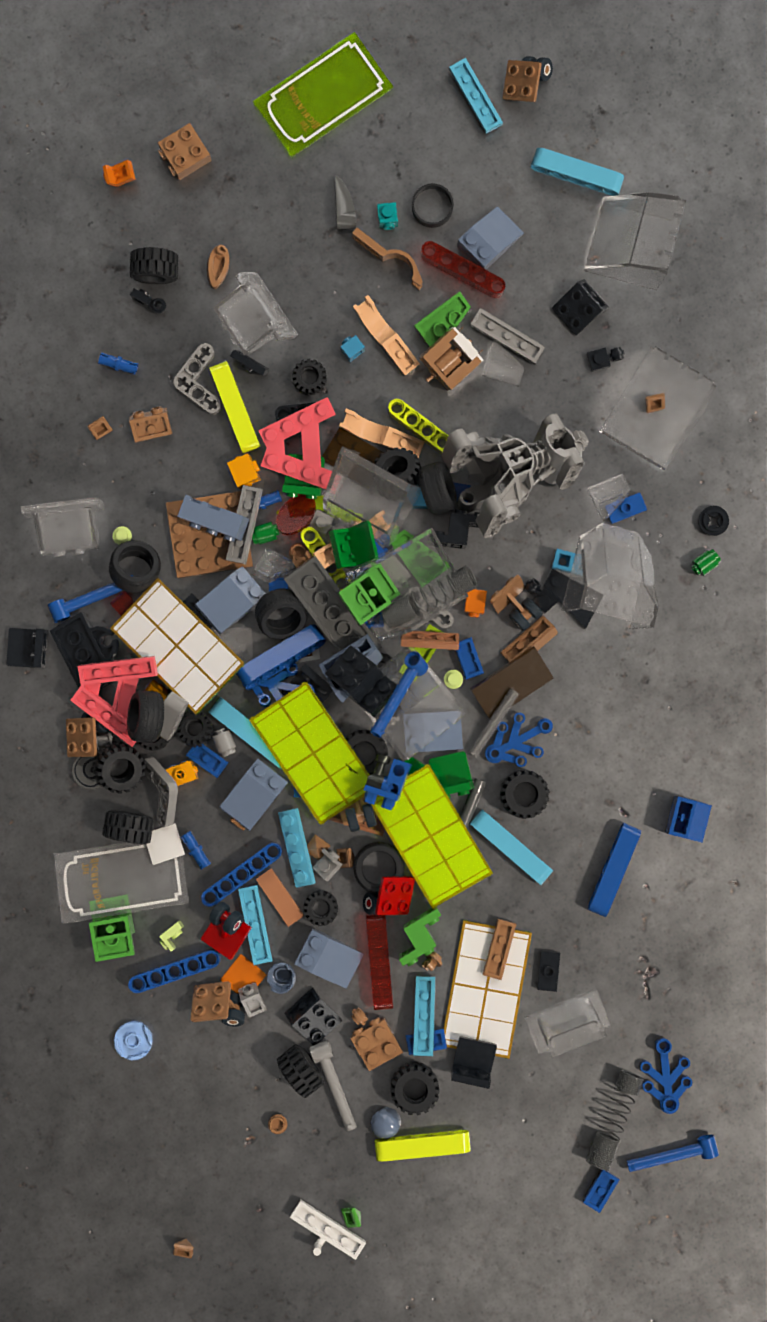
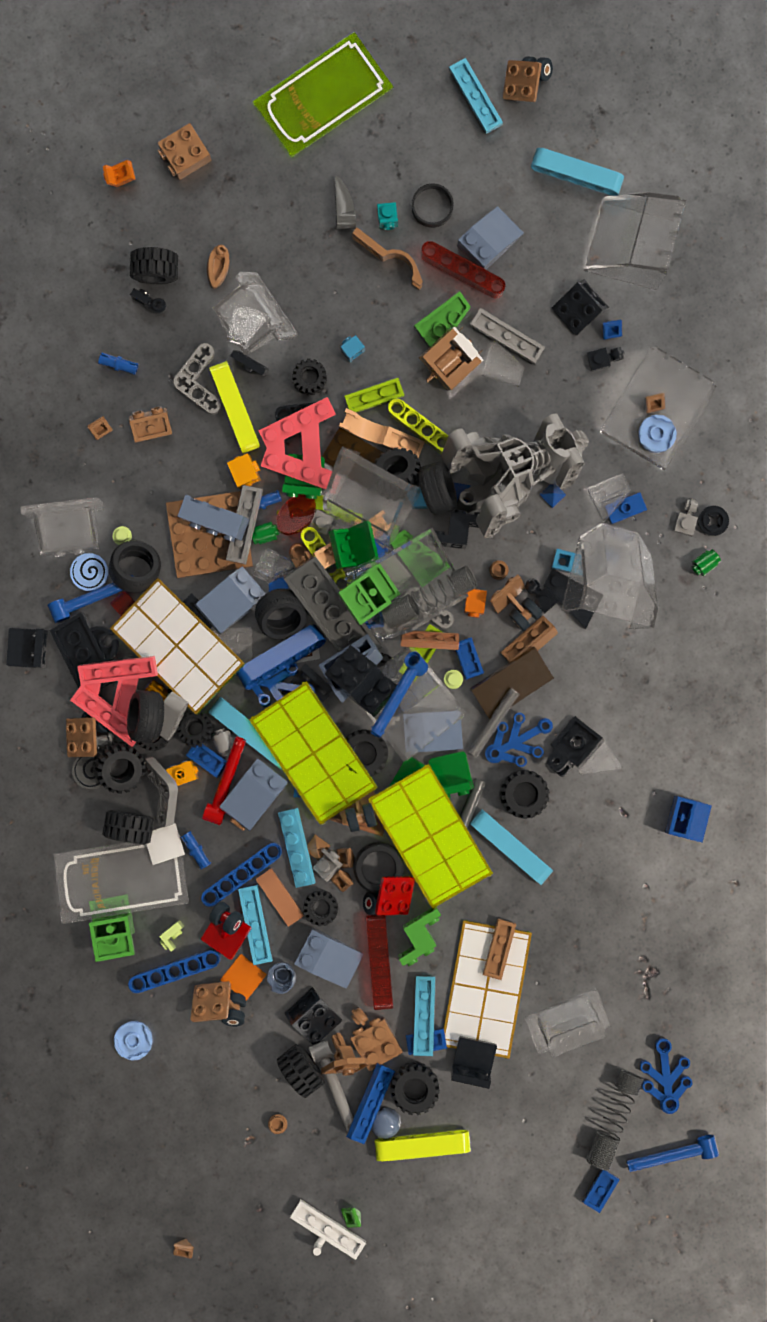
(89, 572): none -> light blue tile
(212, 811): none -> red piece
(244, 324): none -> clear wing
(251, 999): light grey bracket -> none
(342, 880): none -> medium nougat slope
(344, 1058): none -> medium nougat piece
(370, 1103): none -> blue plate
(374, 395): none -> lime plate
(386, 336): light nougat piece -> none
(387, 786): blue hips -> none
(432, 961): medium nougat plate -> none
(498, 570): none -> medium nougat plate
(548, 971): black plate -> none
(552, 495): none -> blue slope
(565, 753): none -> black plate
(601, 761): none -> clear wing
(612, 329): none -> blue slope
(614, 869): blue beam -> none
(657, 433): none -> light blue tile
(686, 523): none -> light grey plate

